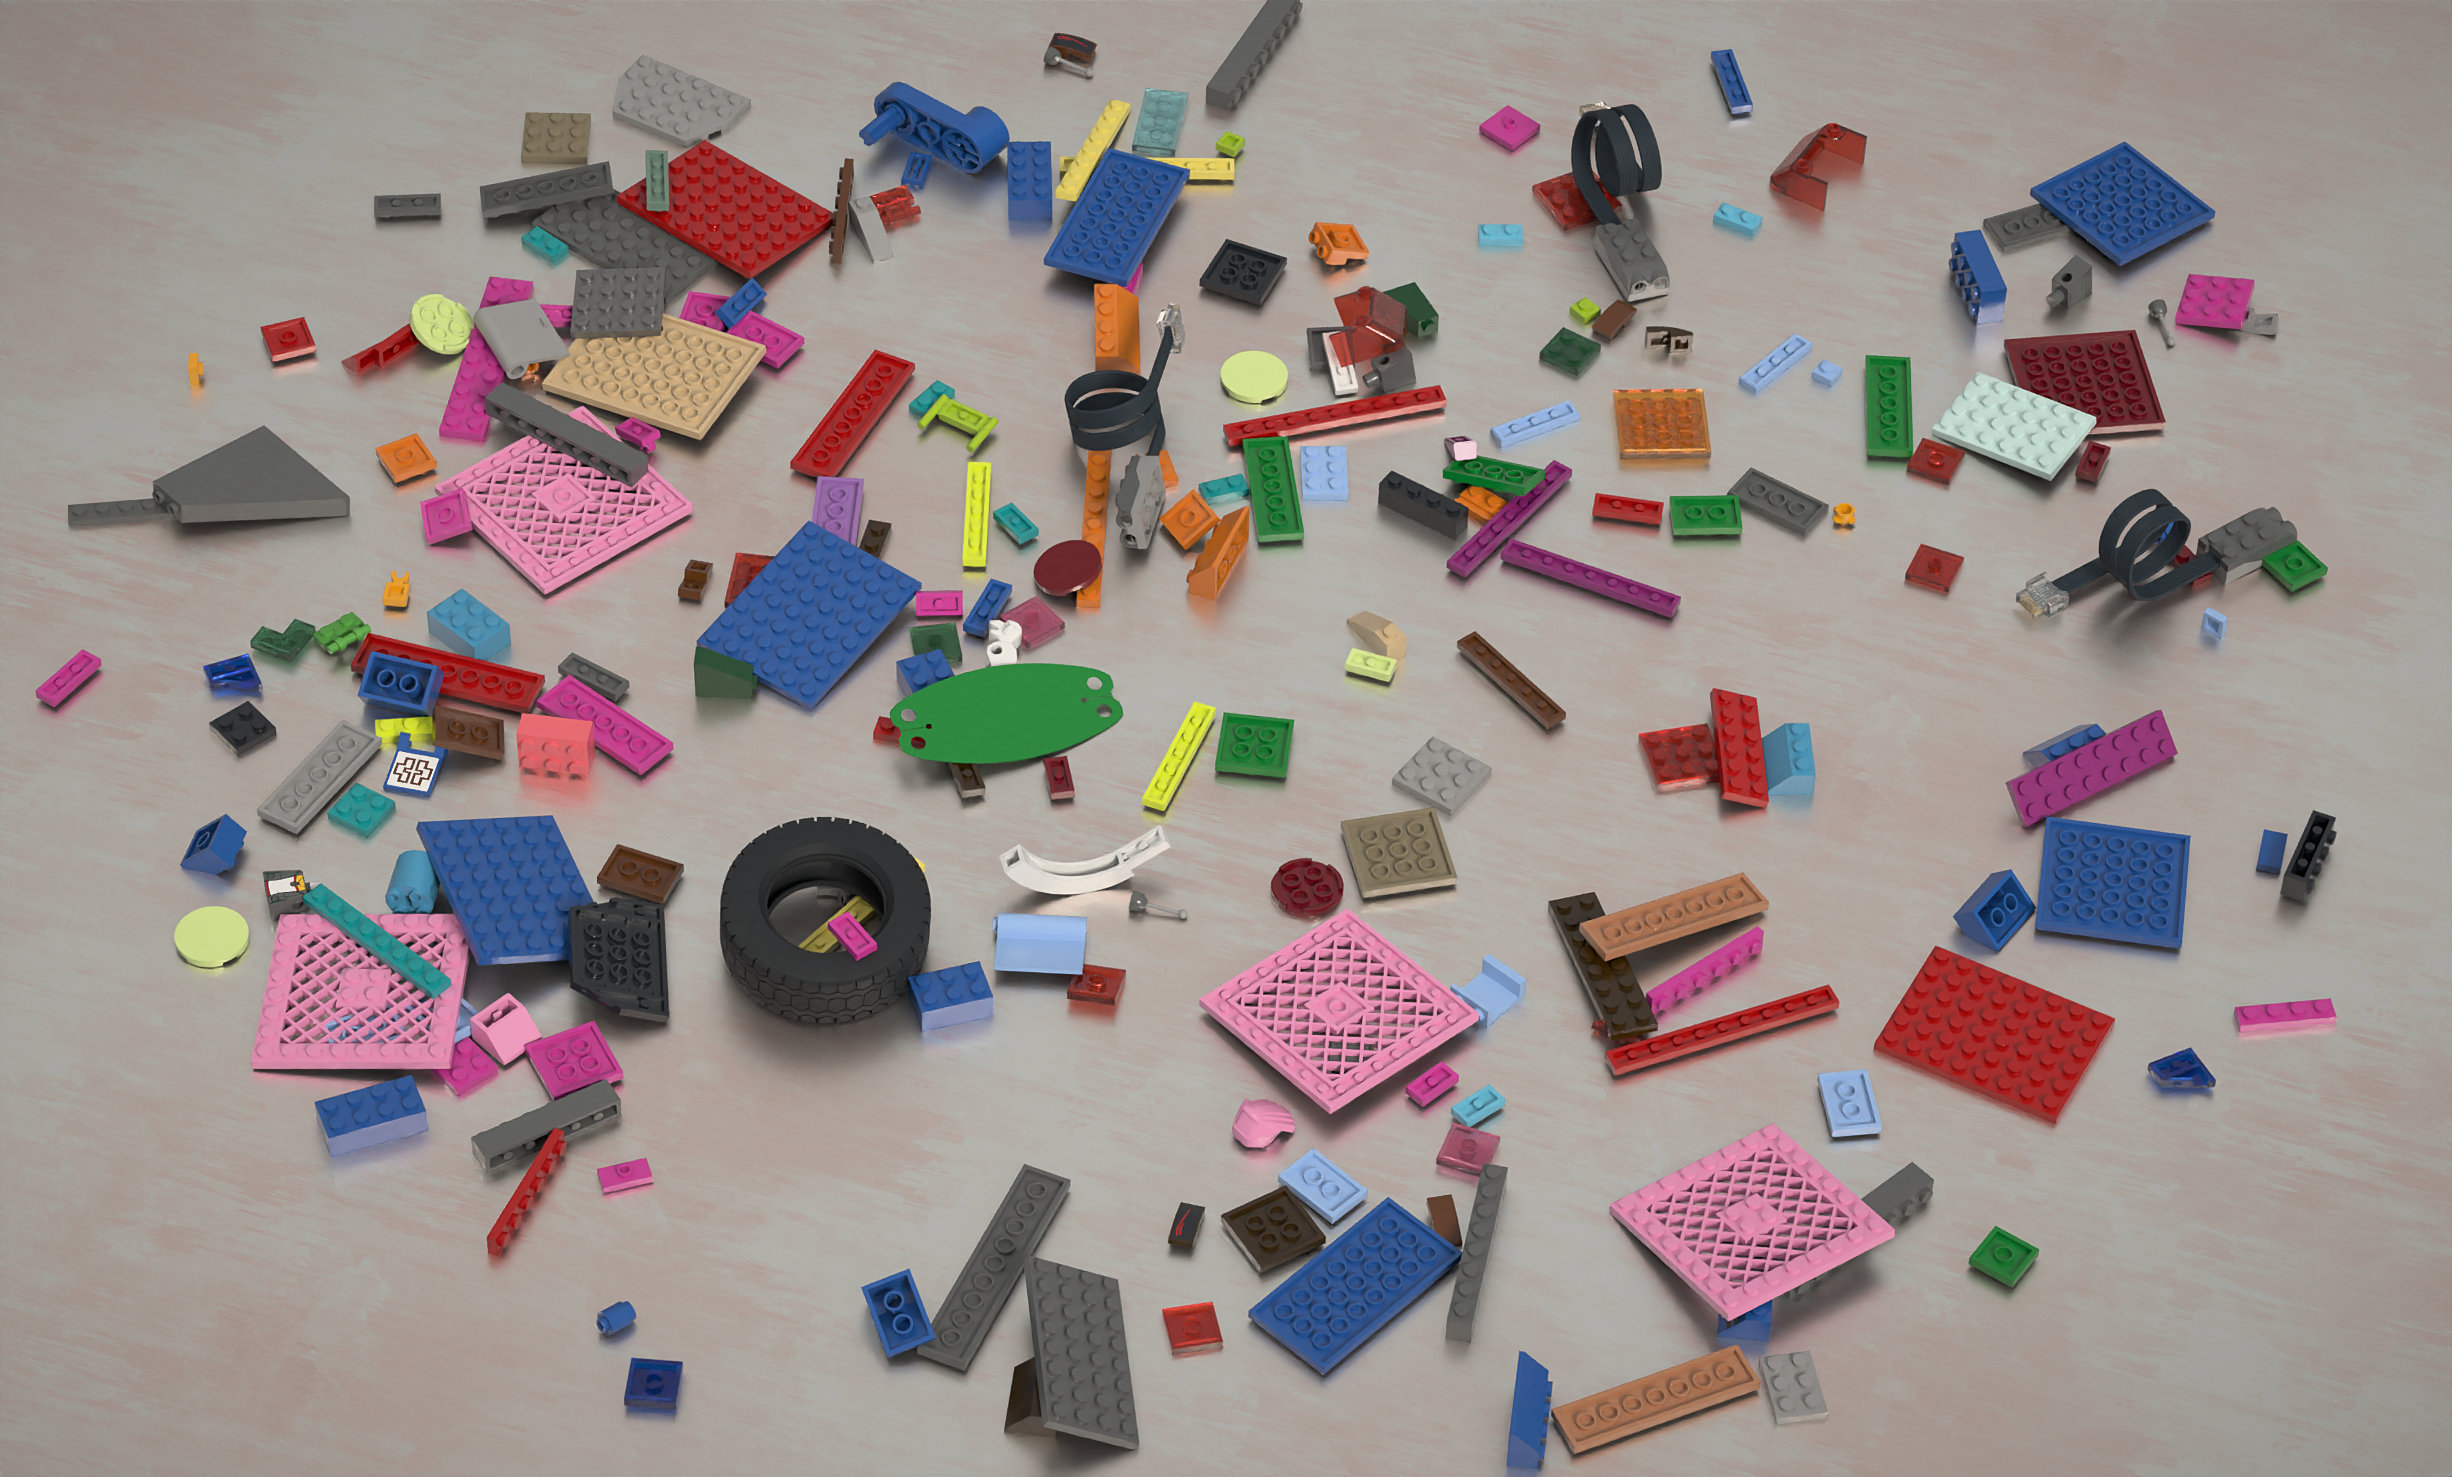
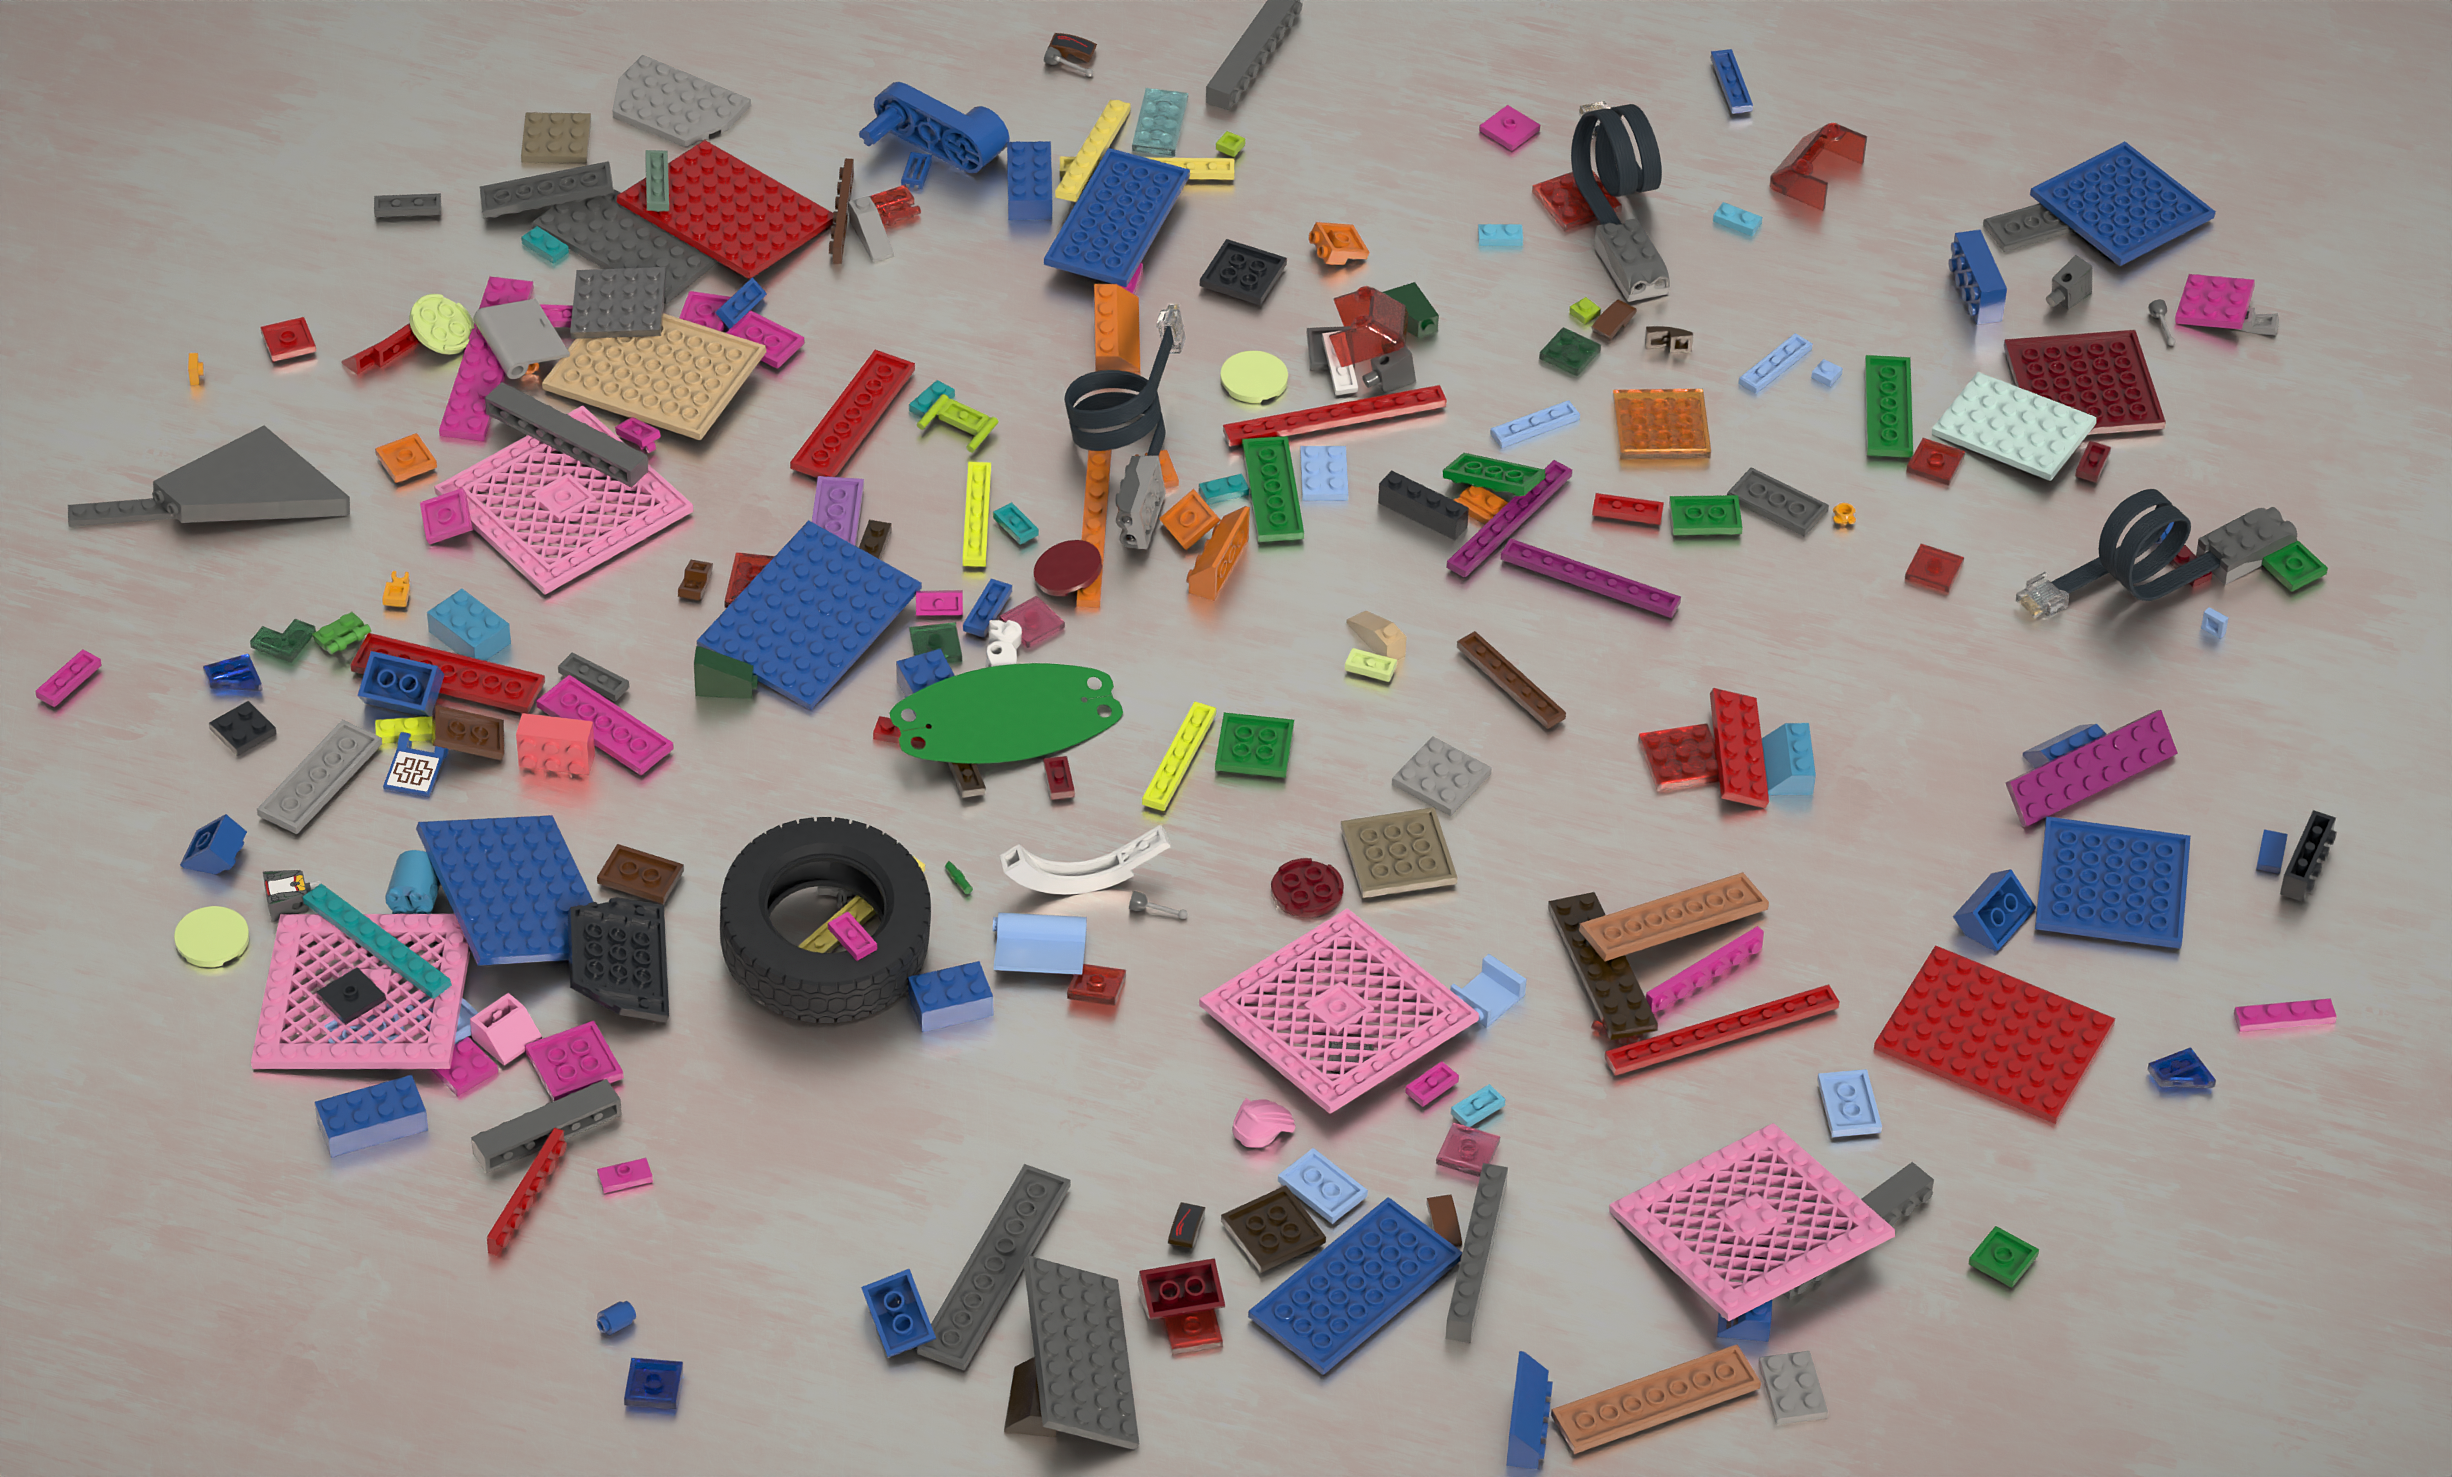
(351, 995): none -> black plate
(361, 810): teal plate -> none
(958, 877): none -> green piece
(1180, 1289): none -> dark red slope
(1461, 447): slope -> none

